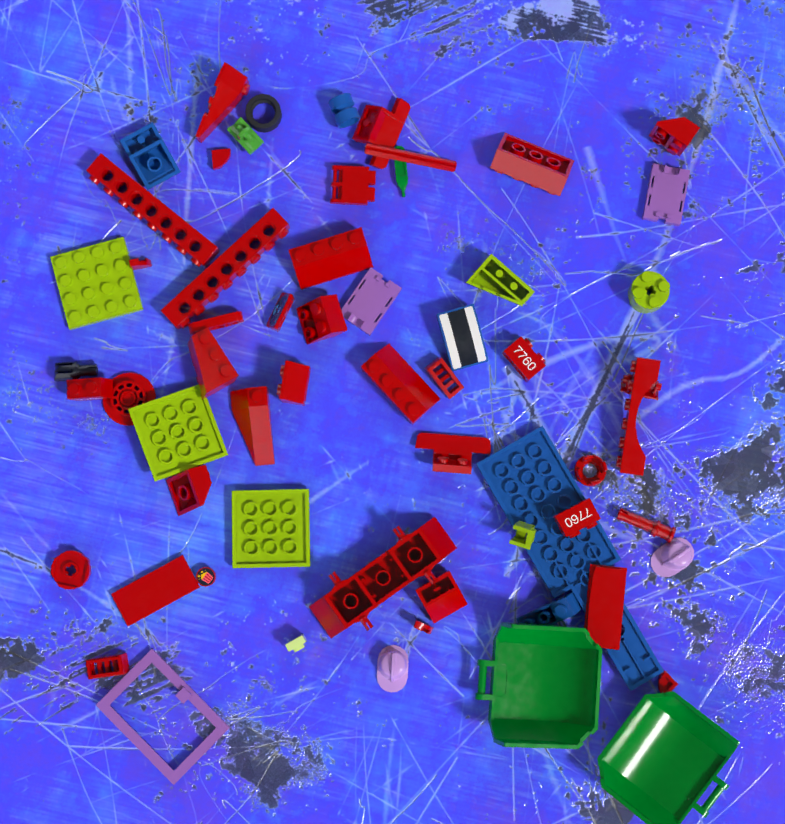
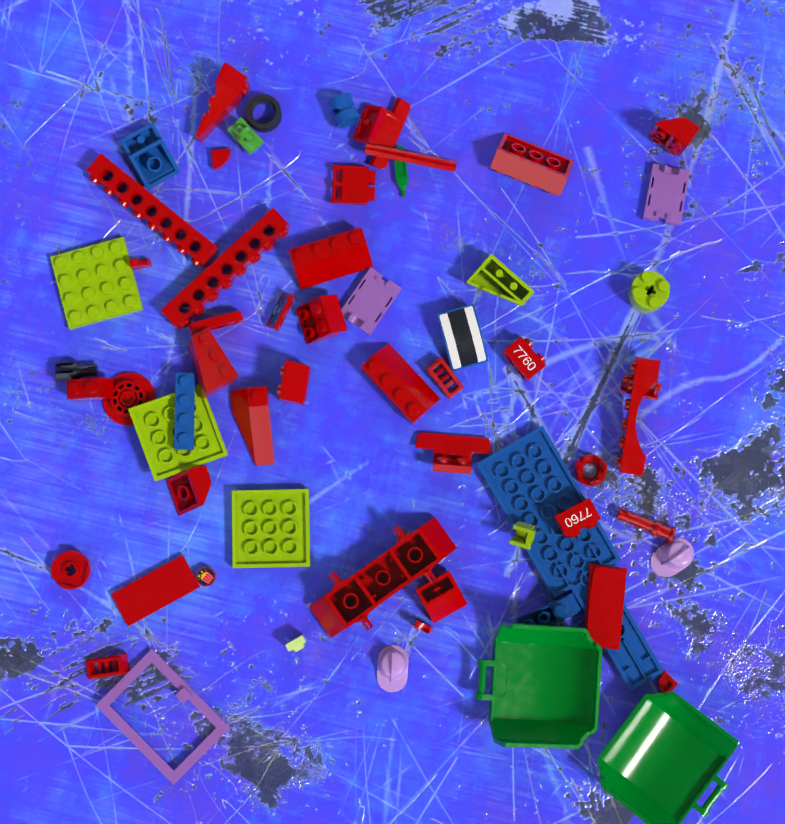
(184, 411): none -> blue plate

